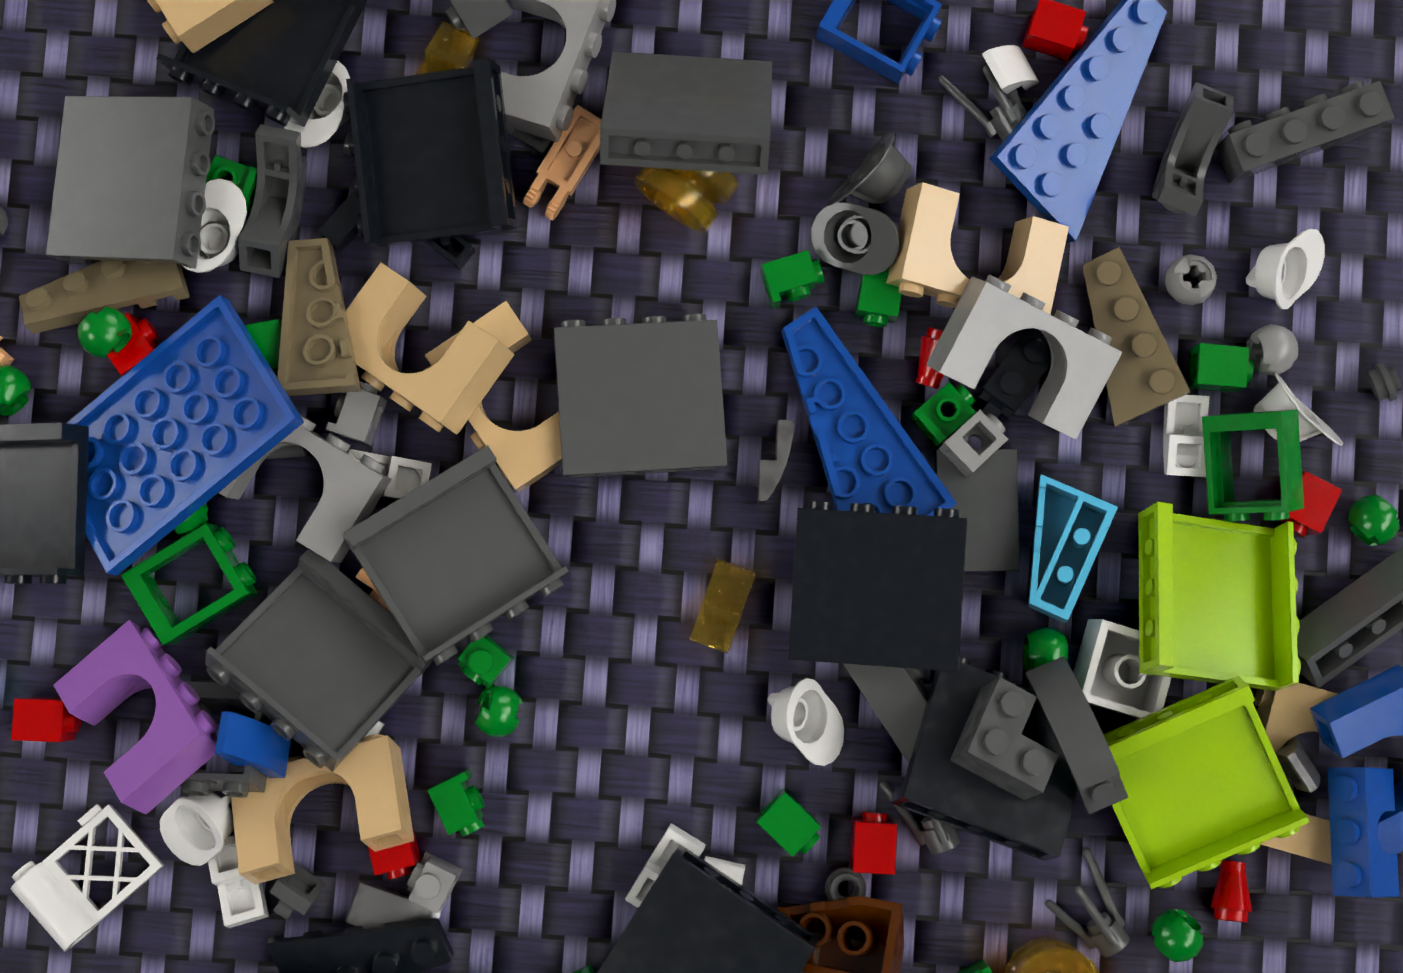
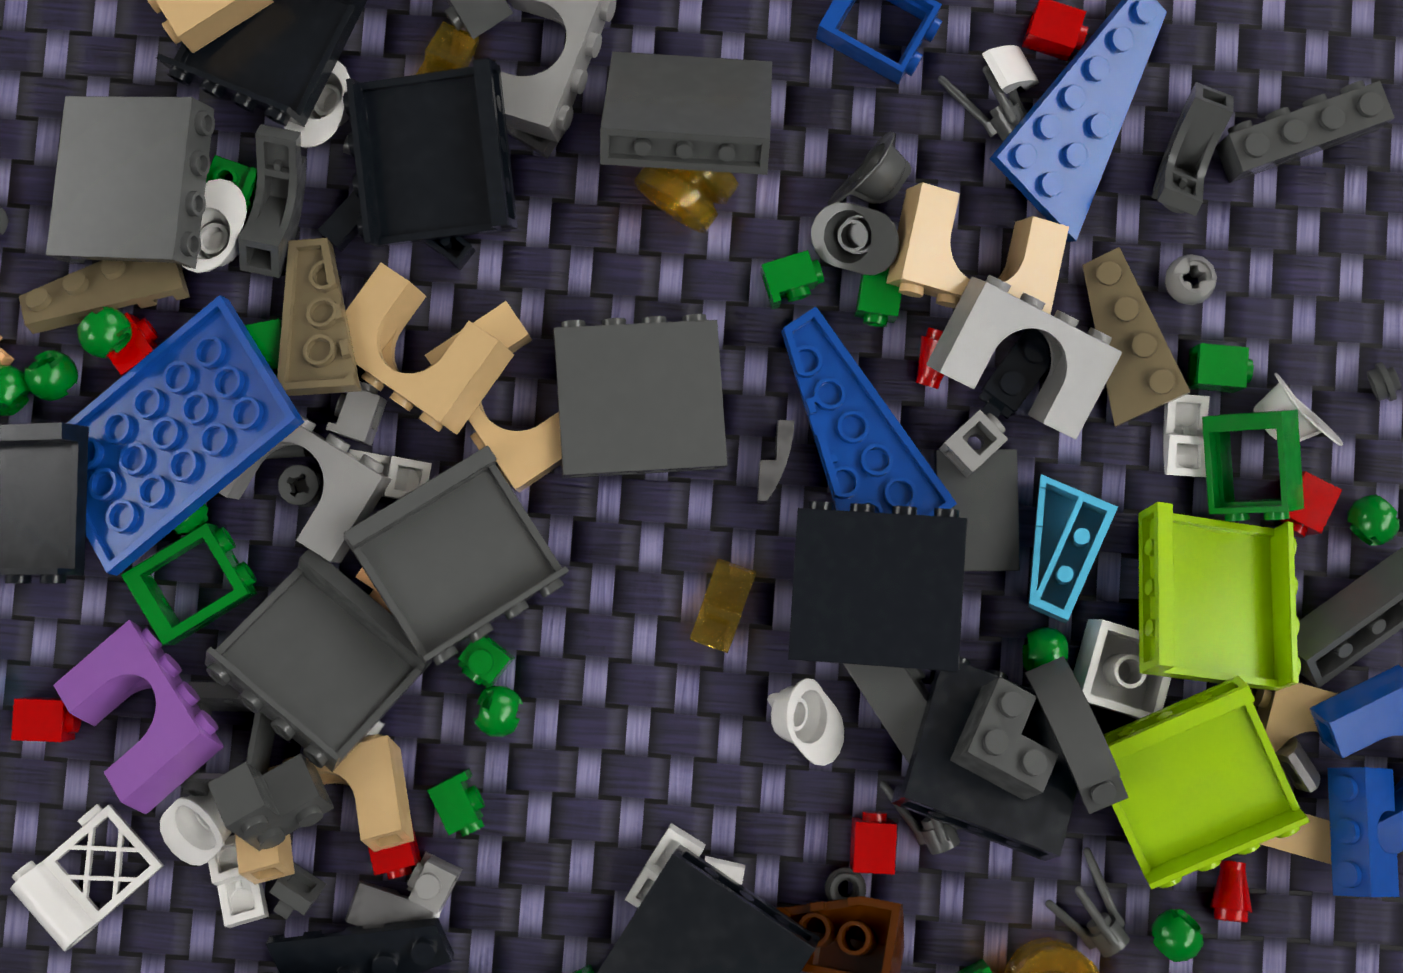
(51, 375): none -> green piece
(253, 744): blue slope -> none
(271, 804): none -> dark grey brick
(308, 489): none -> dark grey wheel
(567, 161): light nougat hinge -> none
(789, 824): green brick -> none
(933, 423): green brick -> none
(1272, 349): light grey piece -> none
(1288, 268): white piece -> none

